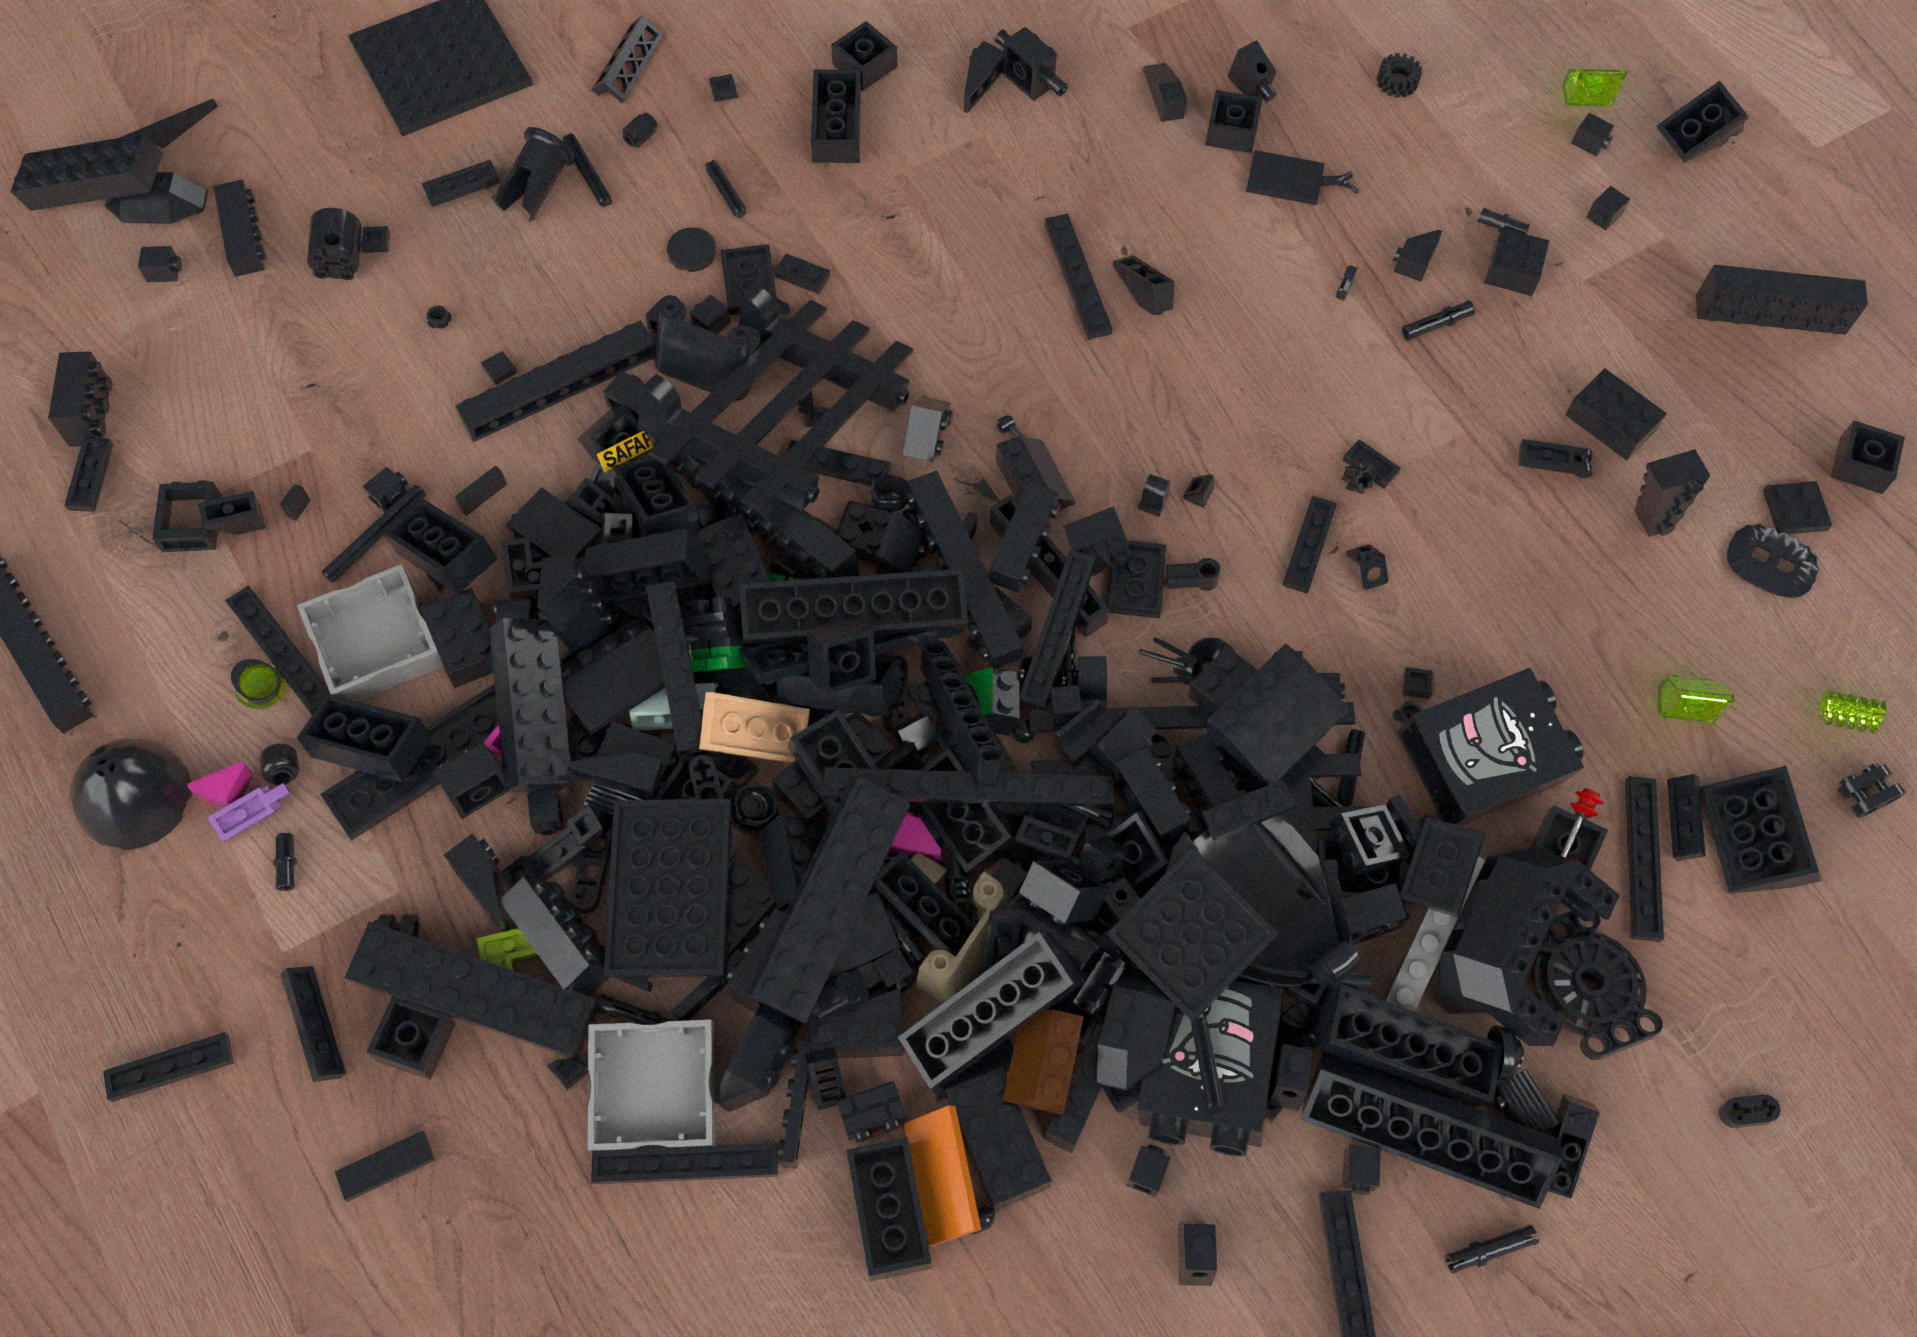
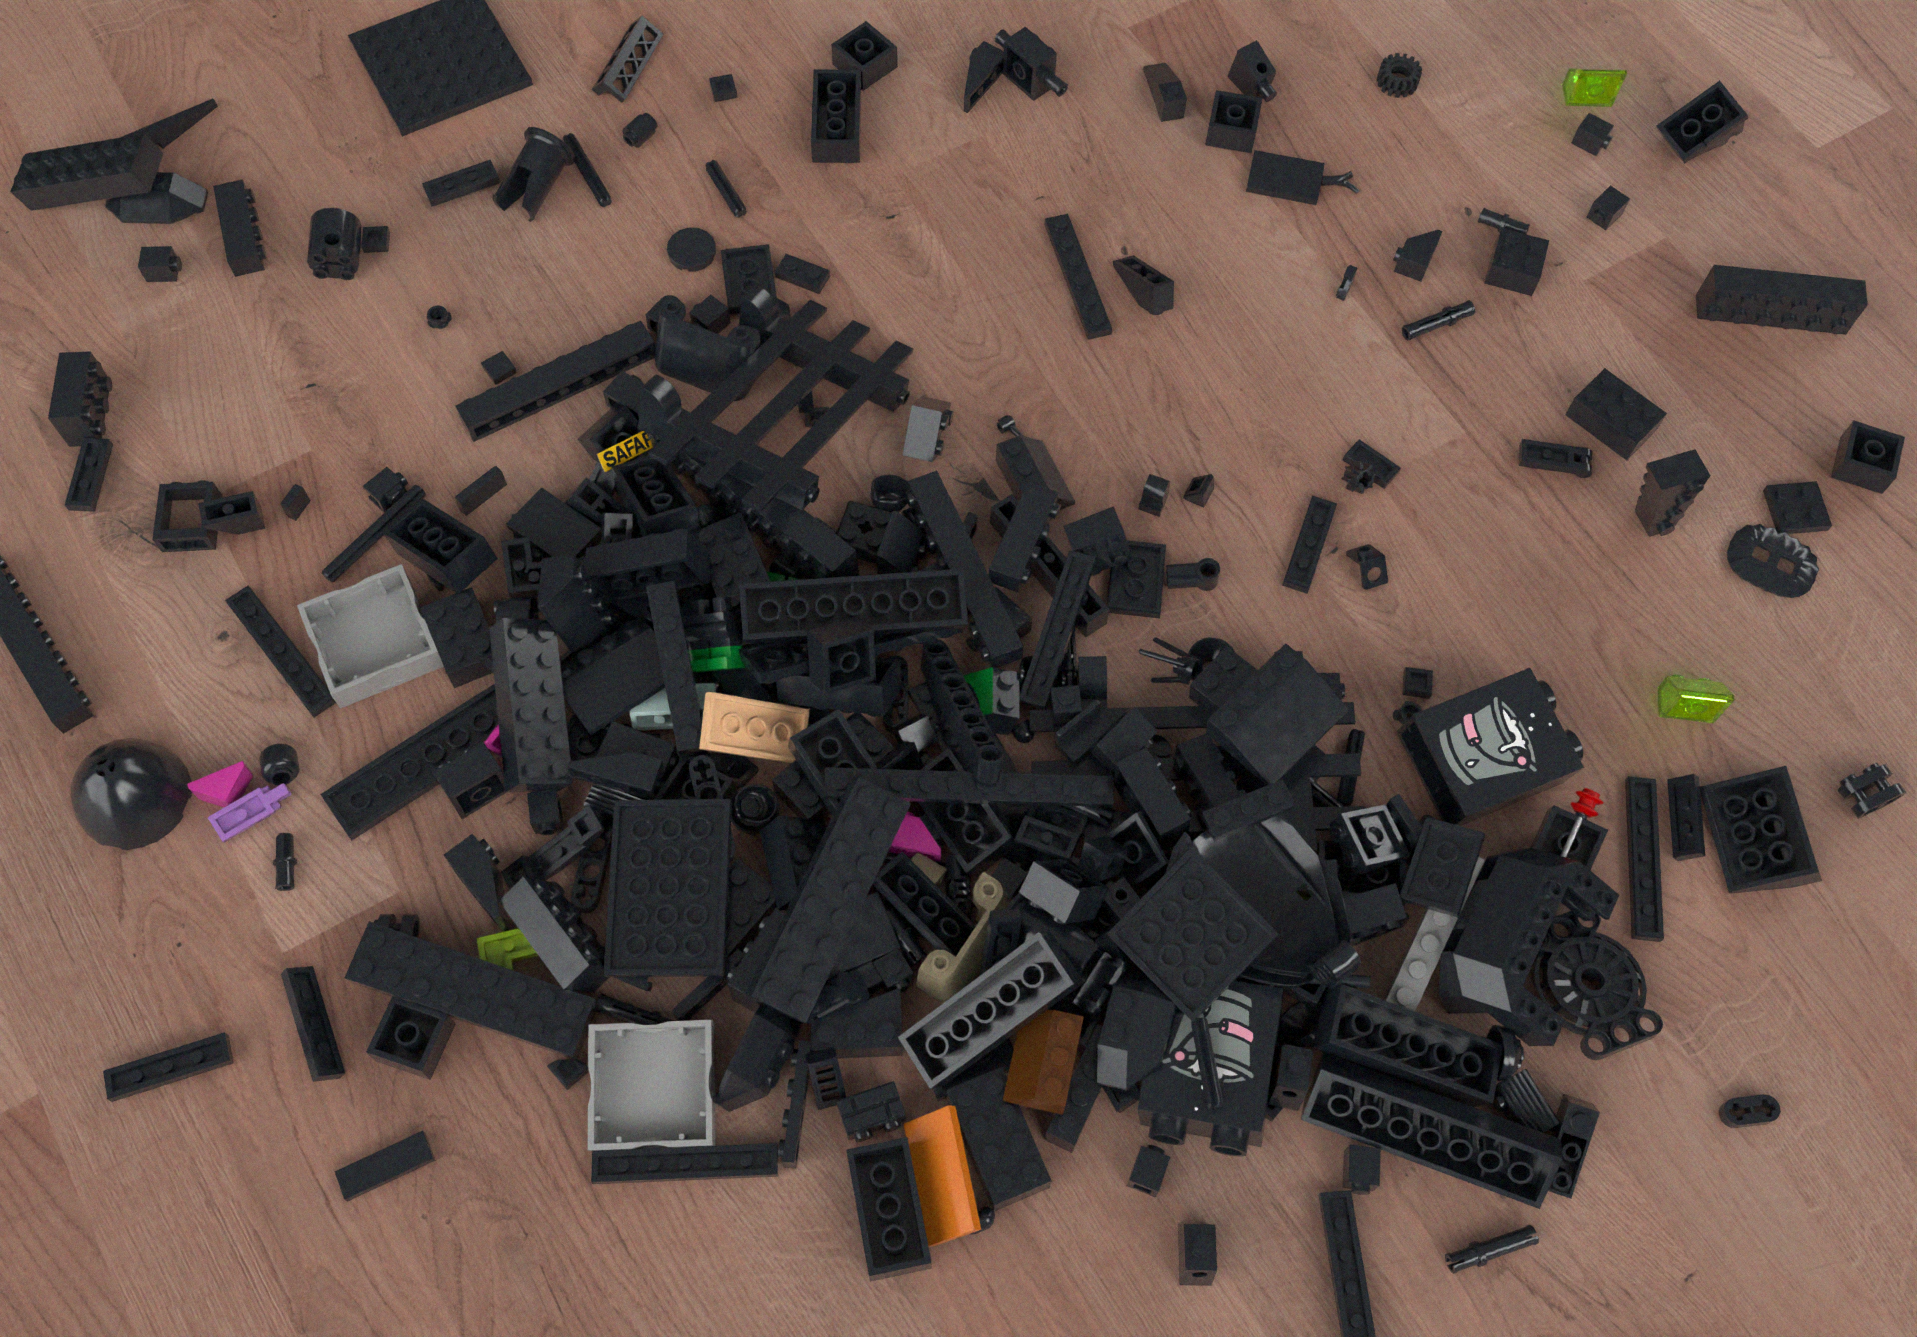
(257, 683): clear neon green piece -> none
(364, 737): black brick -> none
(846, 466): black plate -> none
(1852, 710): clear neon green piece -> none

